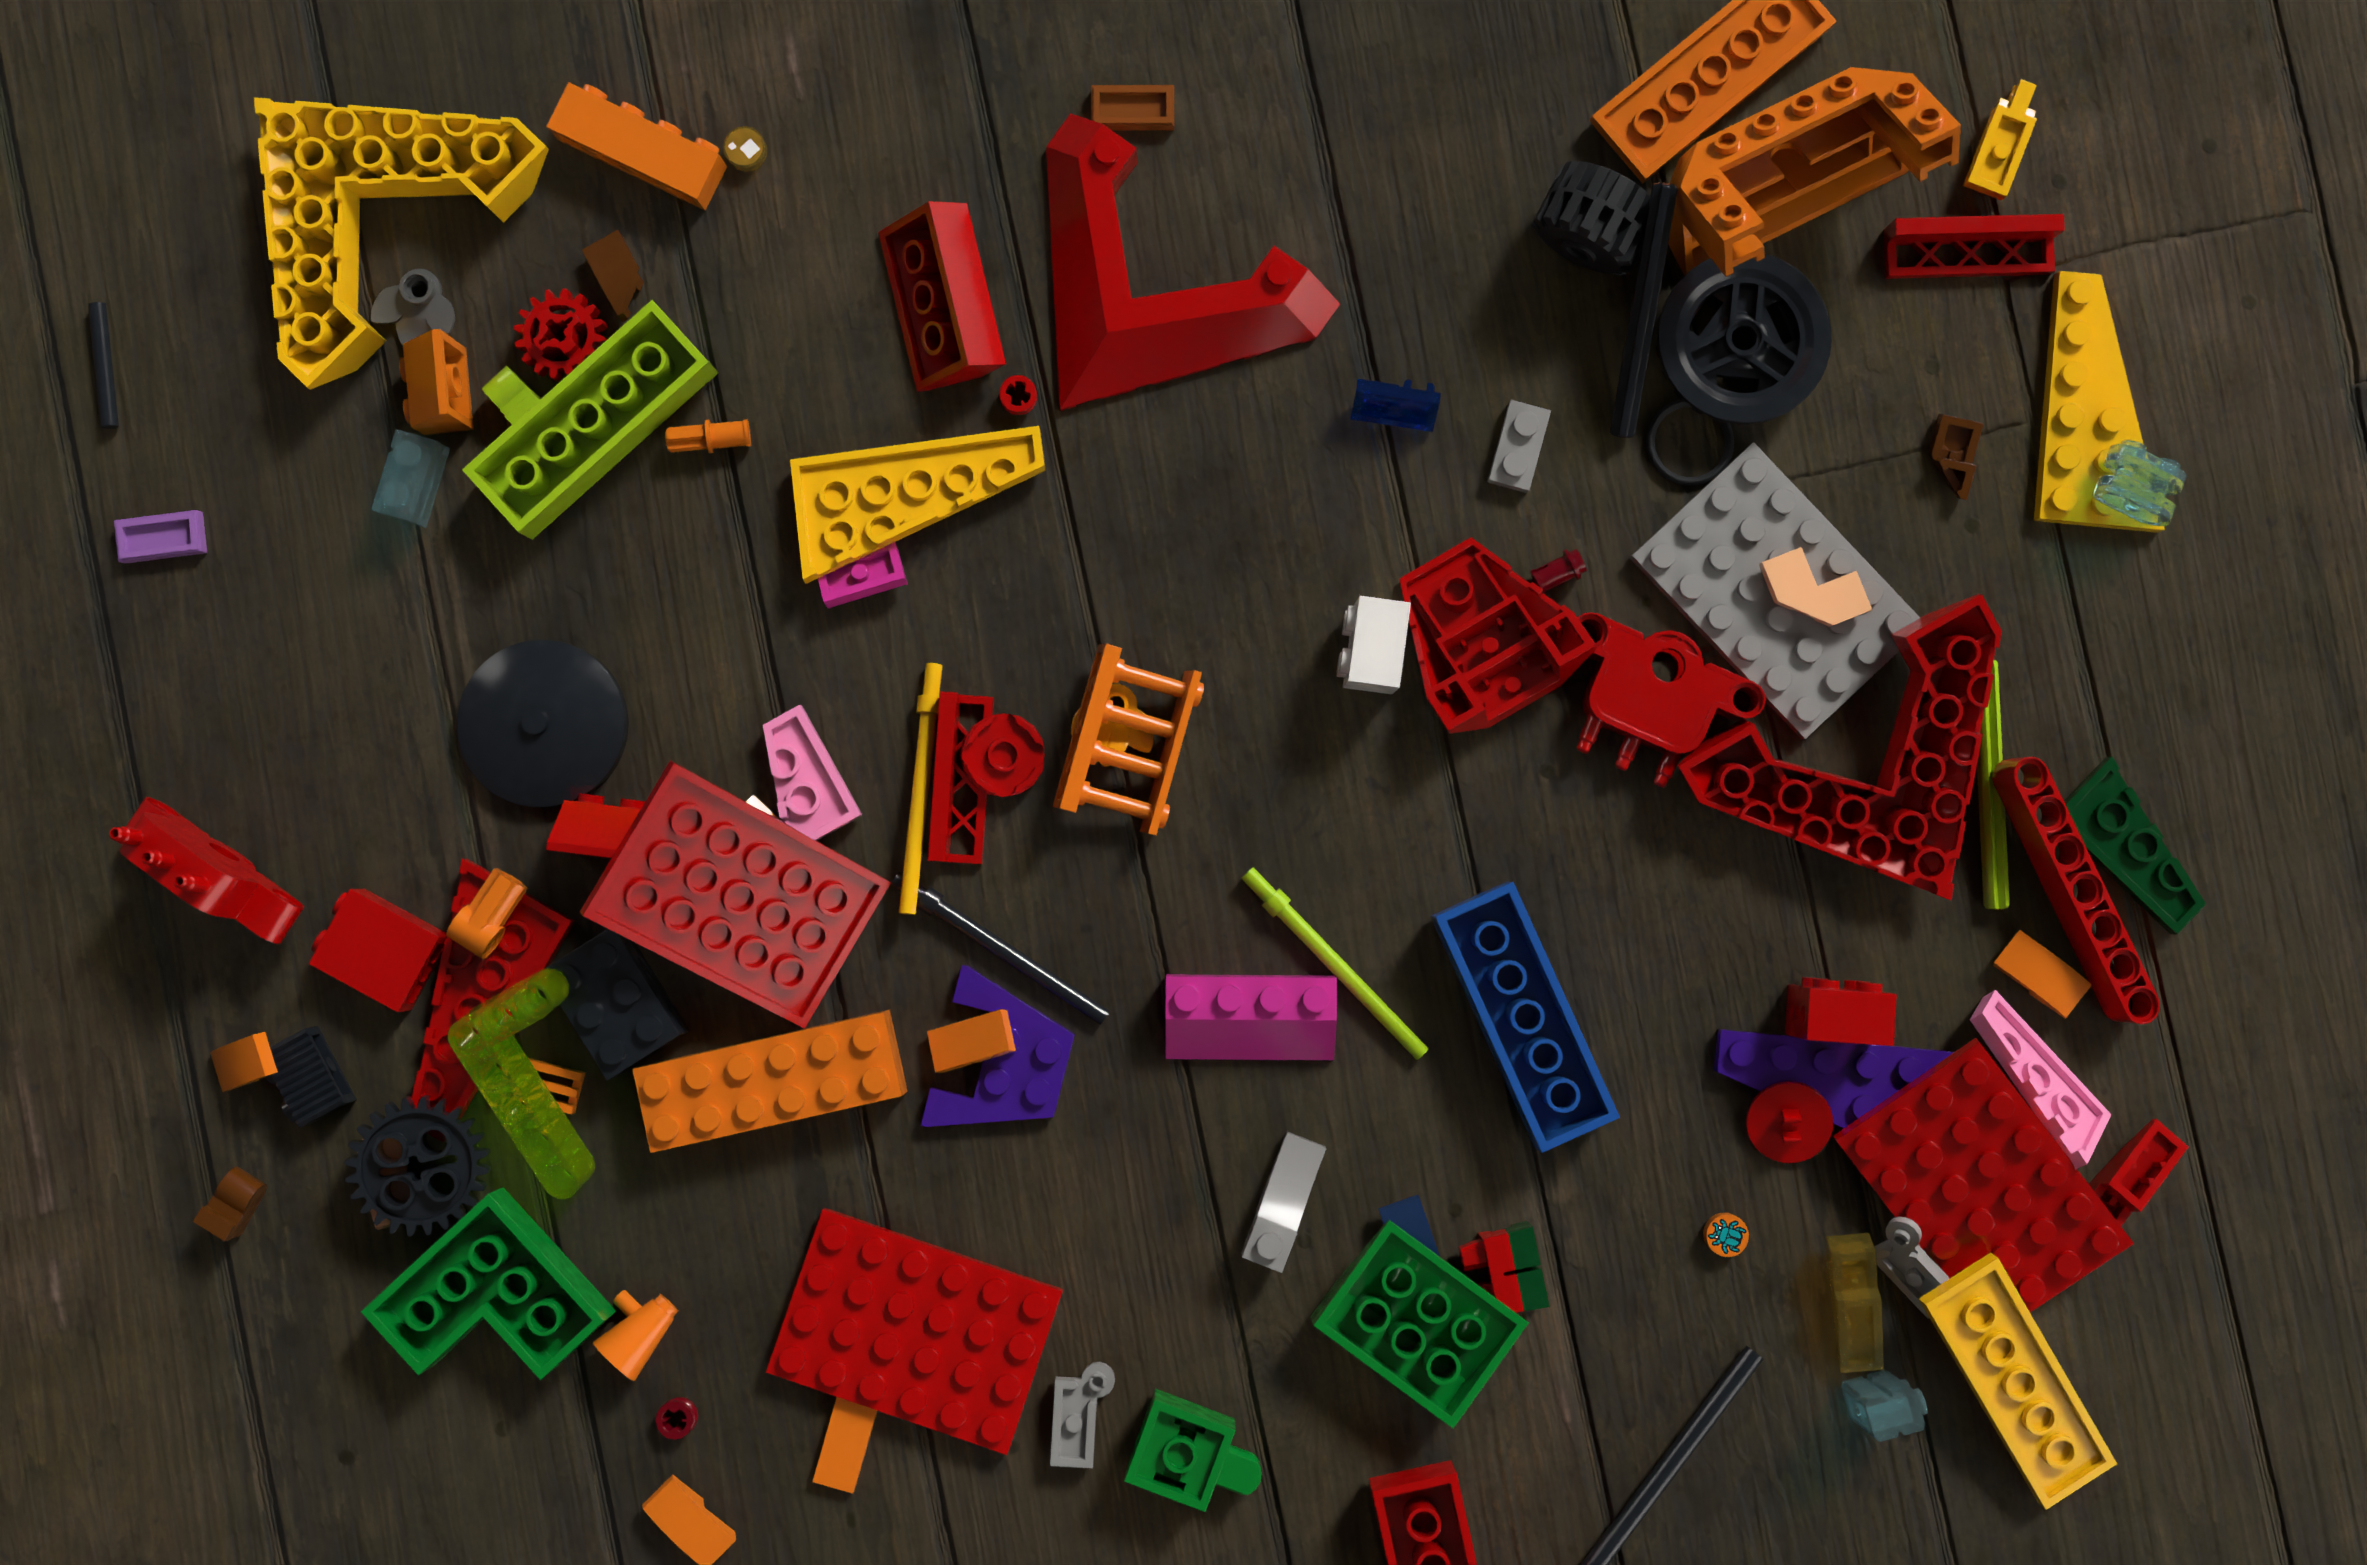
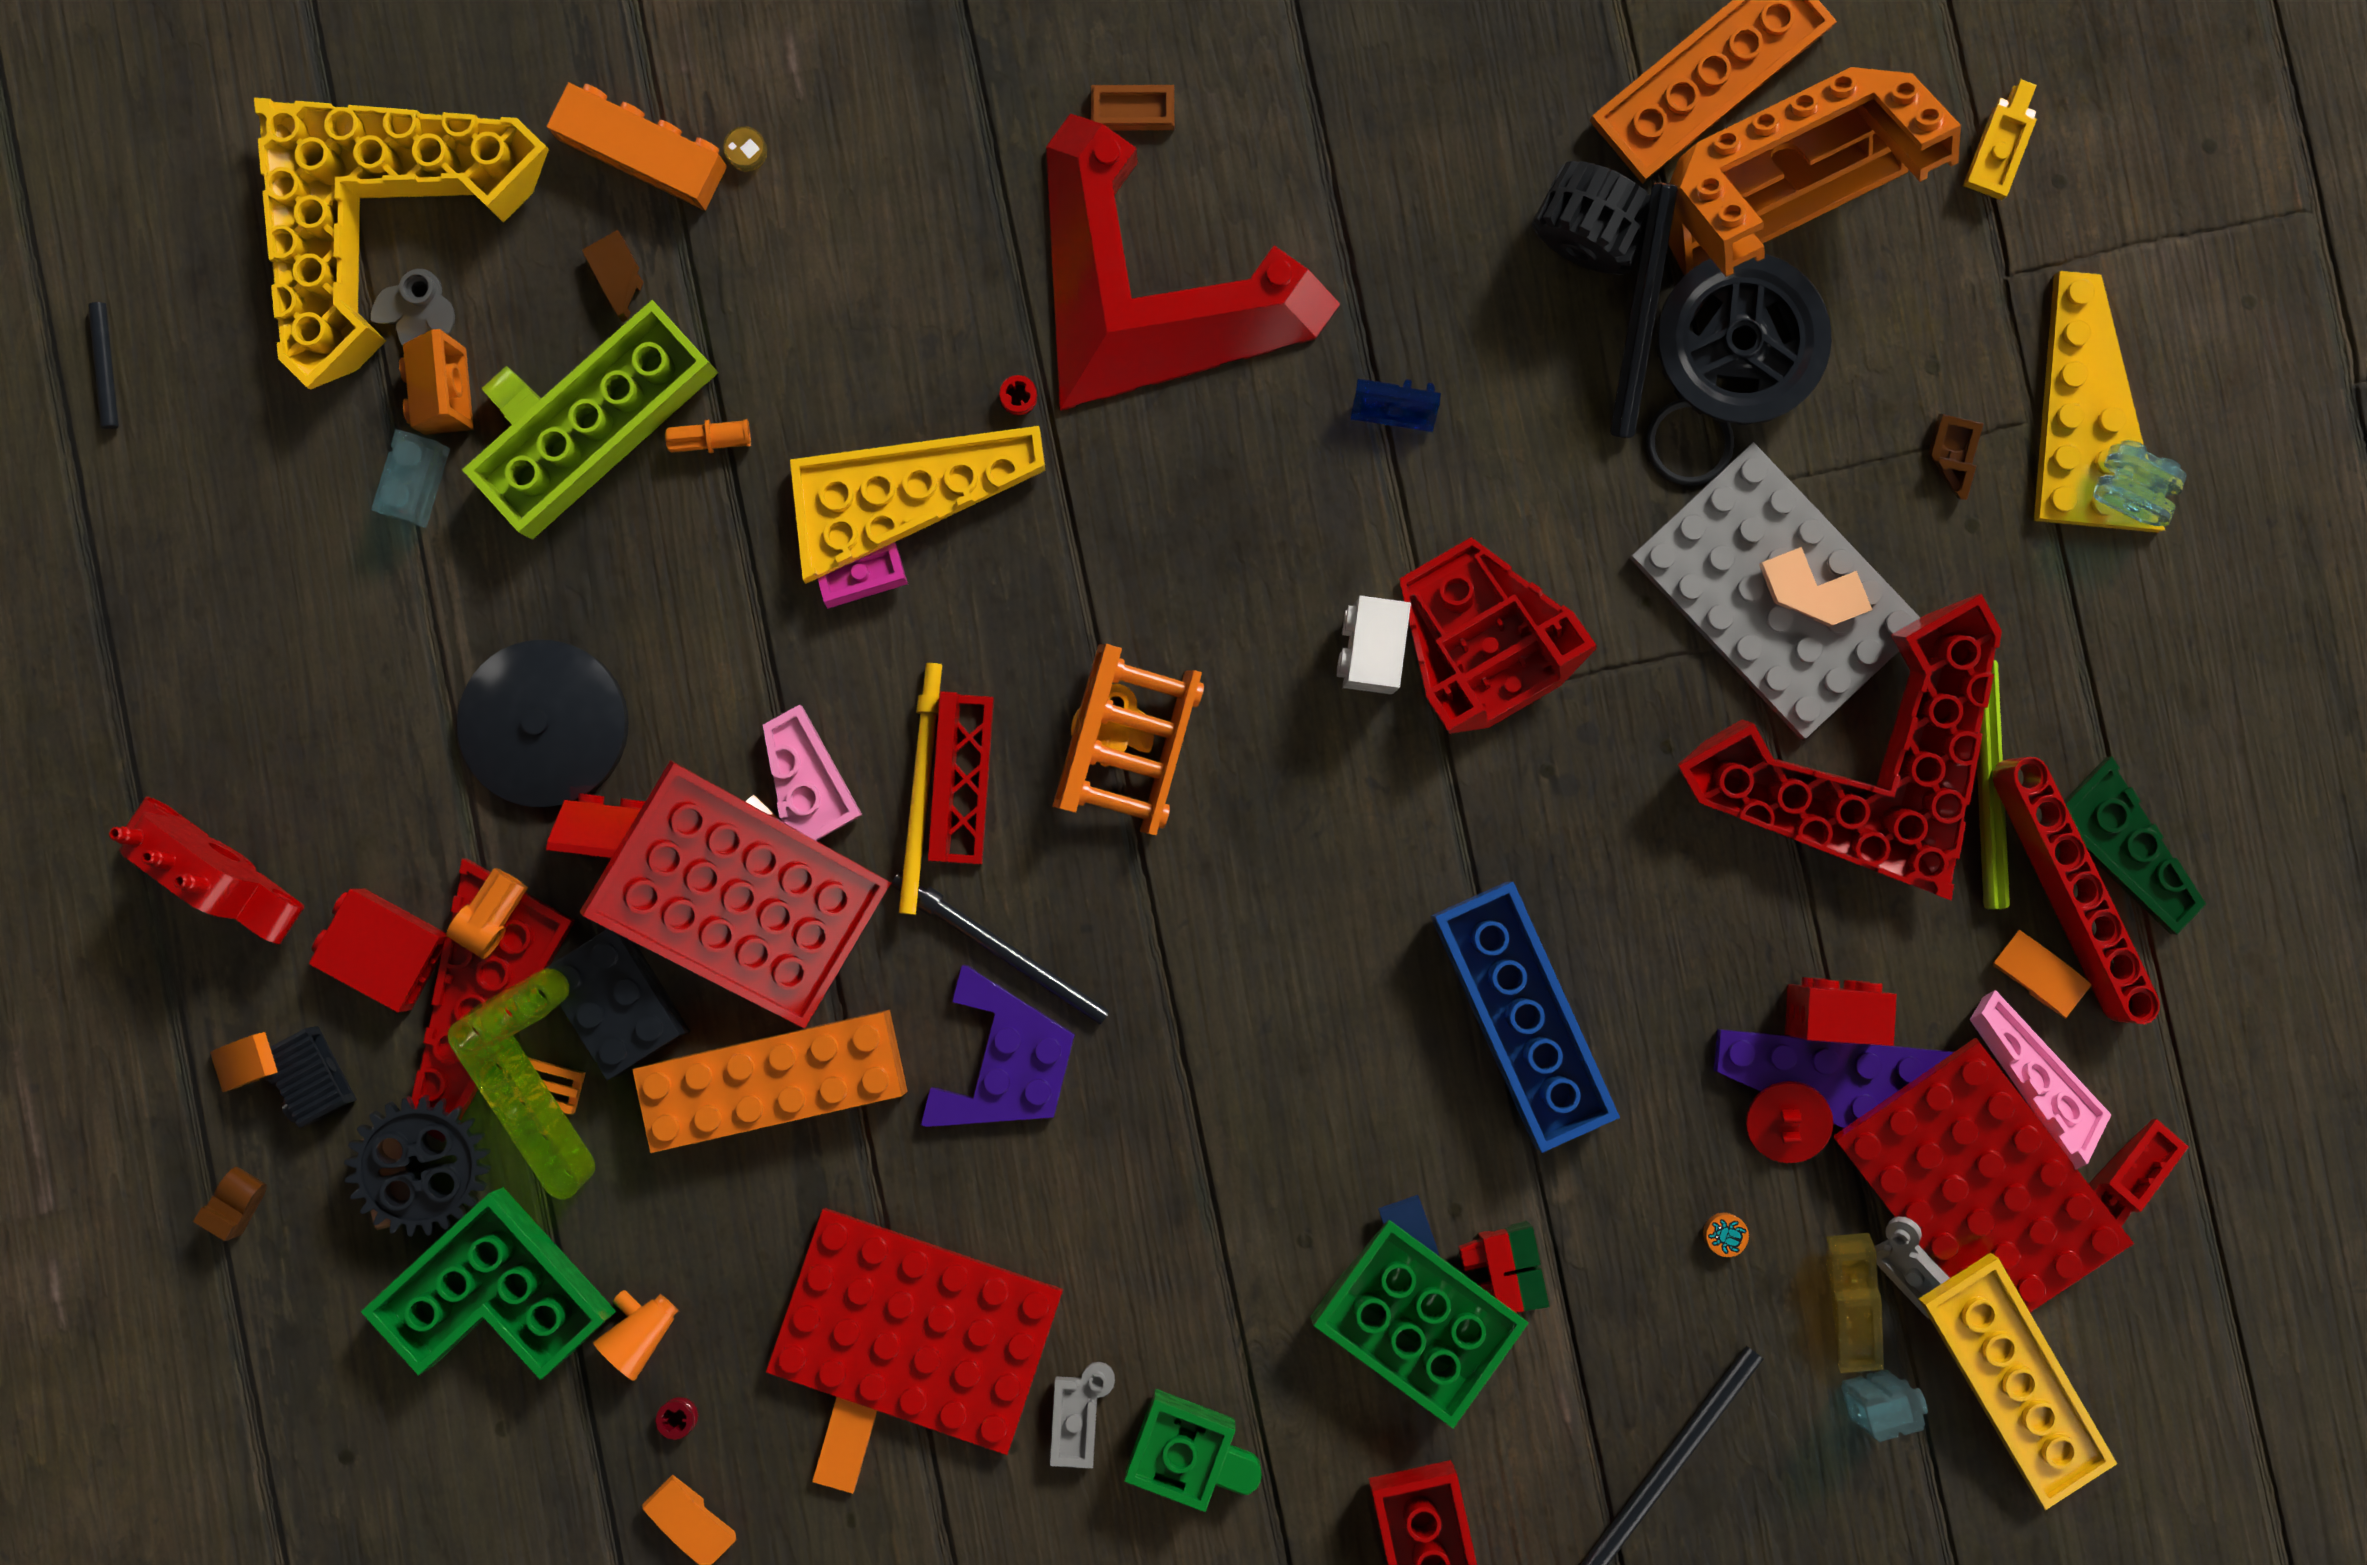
(160, 536): medium lavender tile -> none
(547, 342): red gear -> none
(941, 295): red slope -> none
(971, 1041): orange tile -> none
(1002, 755): red tile -> none
(1251, 1017): dark pink slope -> none
(1277, 903): lime bar -> none
(1283, 1202): light grey slope -> none
(1519, 446): light grey plate -> none
(1559, 570): dark red pin -> none
(1653, 712): red piece -> none
(1972, 230): red fence -> none

